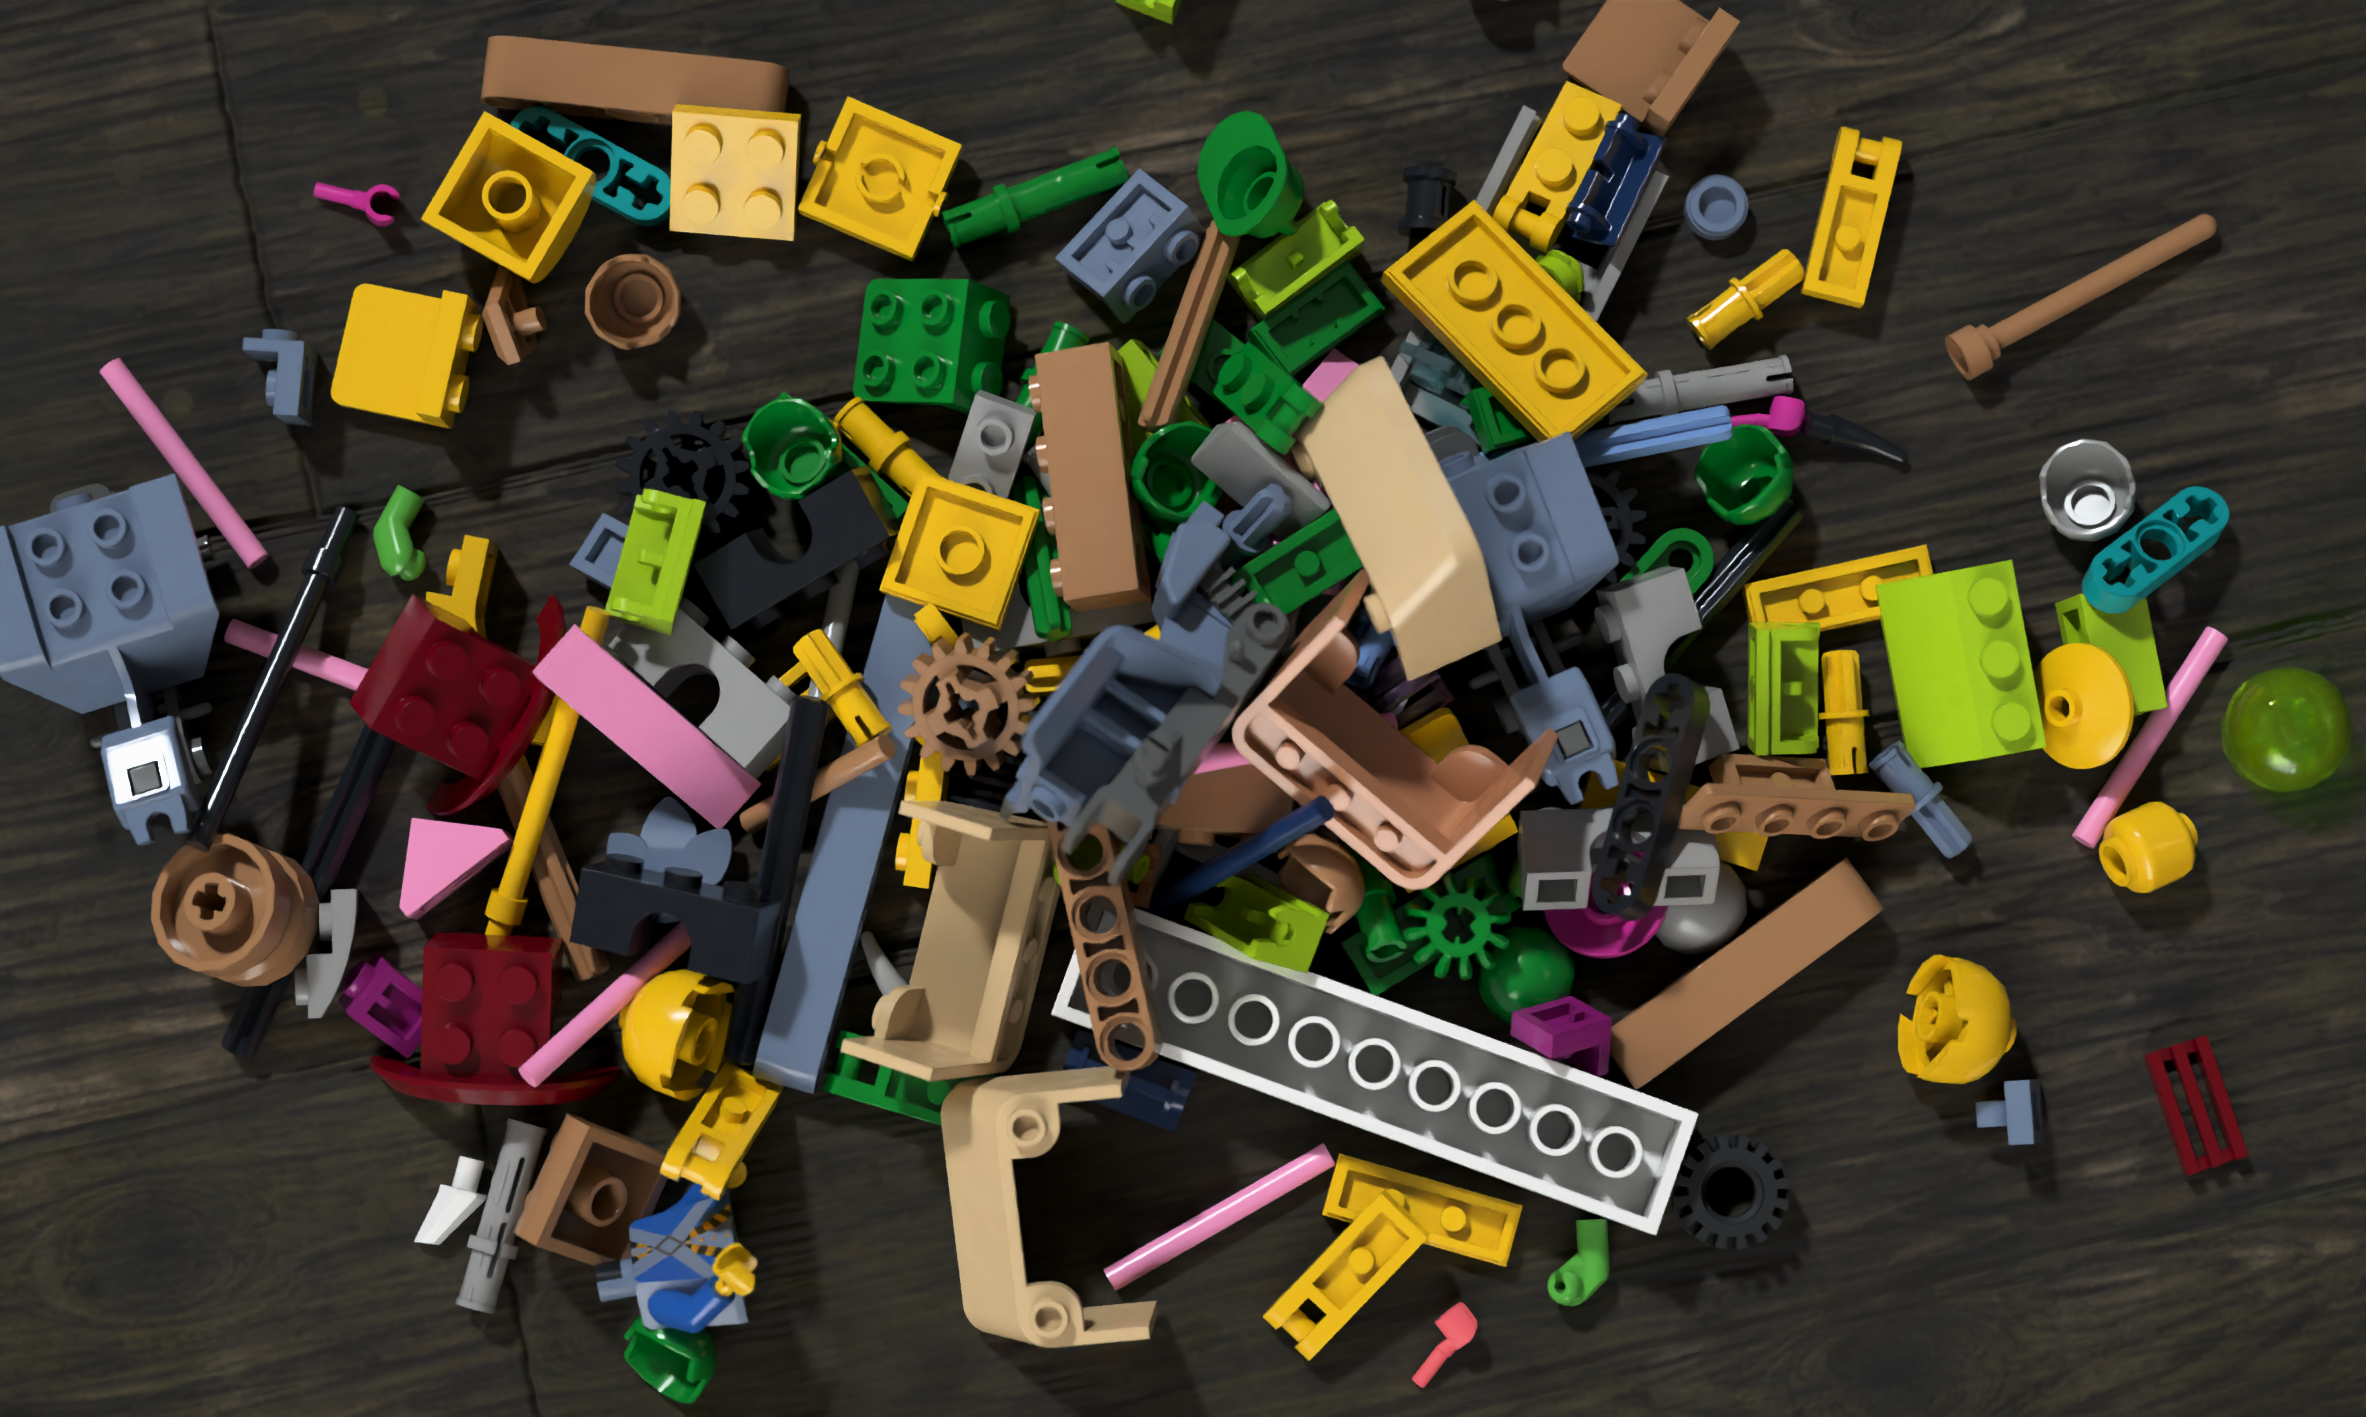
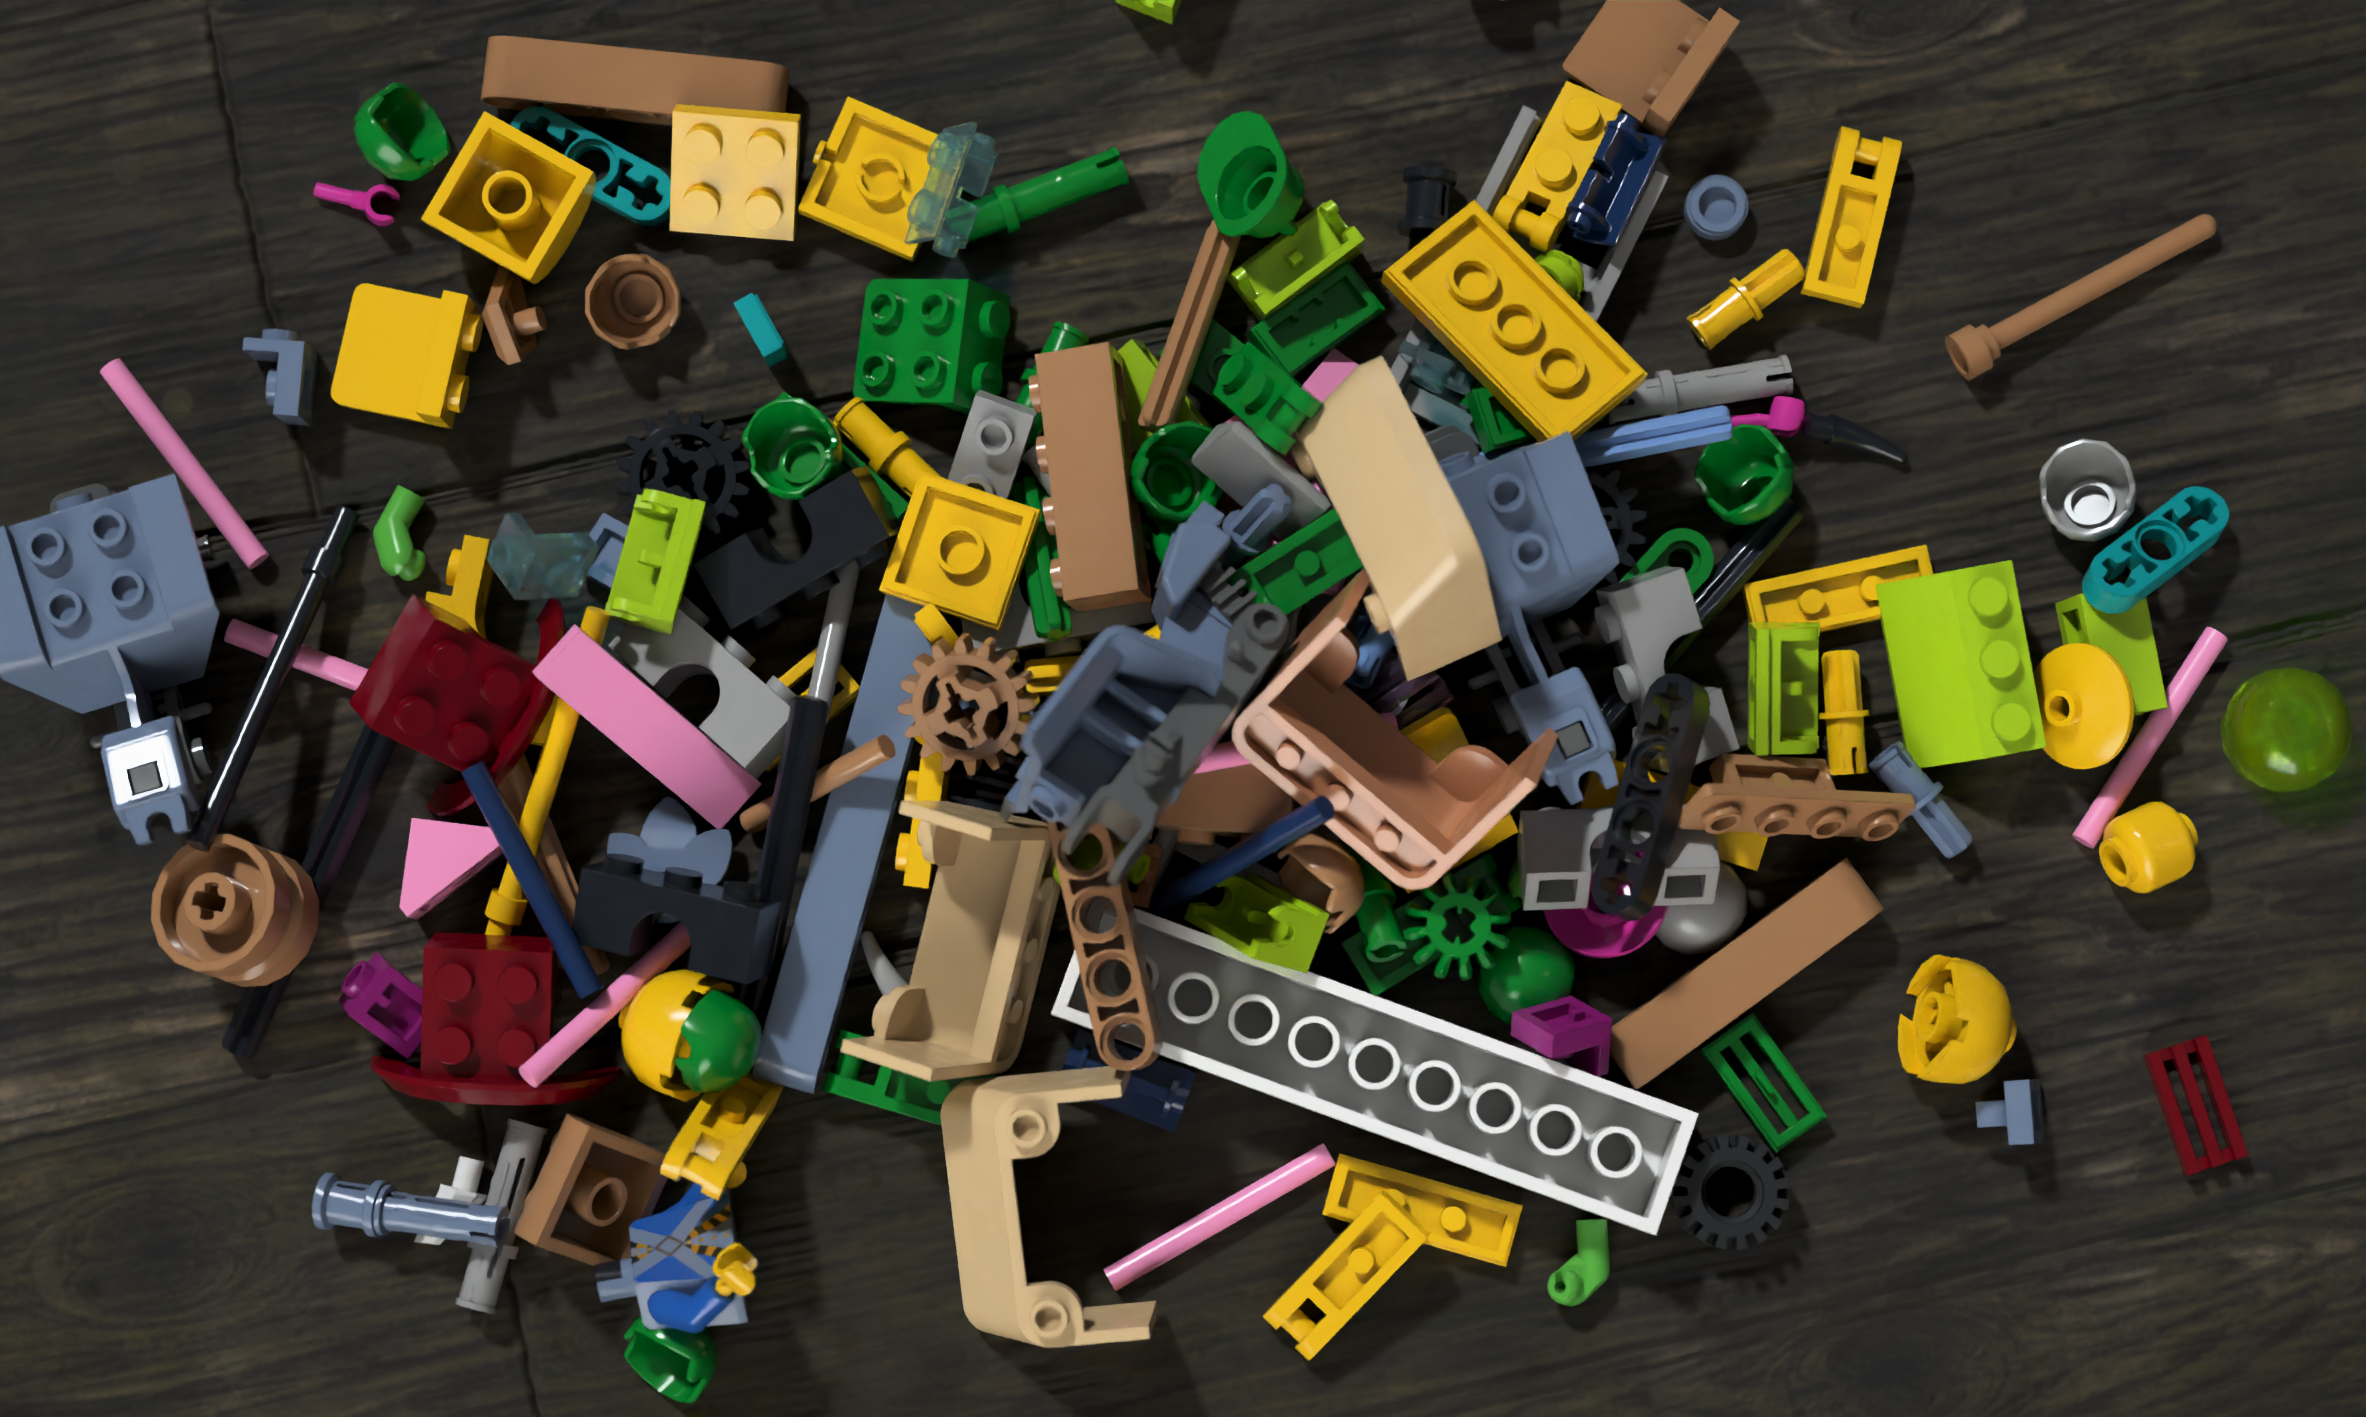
(324, 973): light grey slope -> none
(383, 1209): none -> sand blue pin
(400, 133): none -> green hair
(532, 879): none -> dark blue bar
(540, 563): none -> clear light blue bracket
(722, 1042): none -> green hair
(761, 329): none -> teal tile
(840, 687): yellow axle -> none
(957, 162): none -> clear light blue hinge
(1133, 245): sand blue bracket -> none
(1459, 1328): coral hand -> none
(1731, 1039): none -> green tile

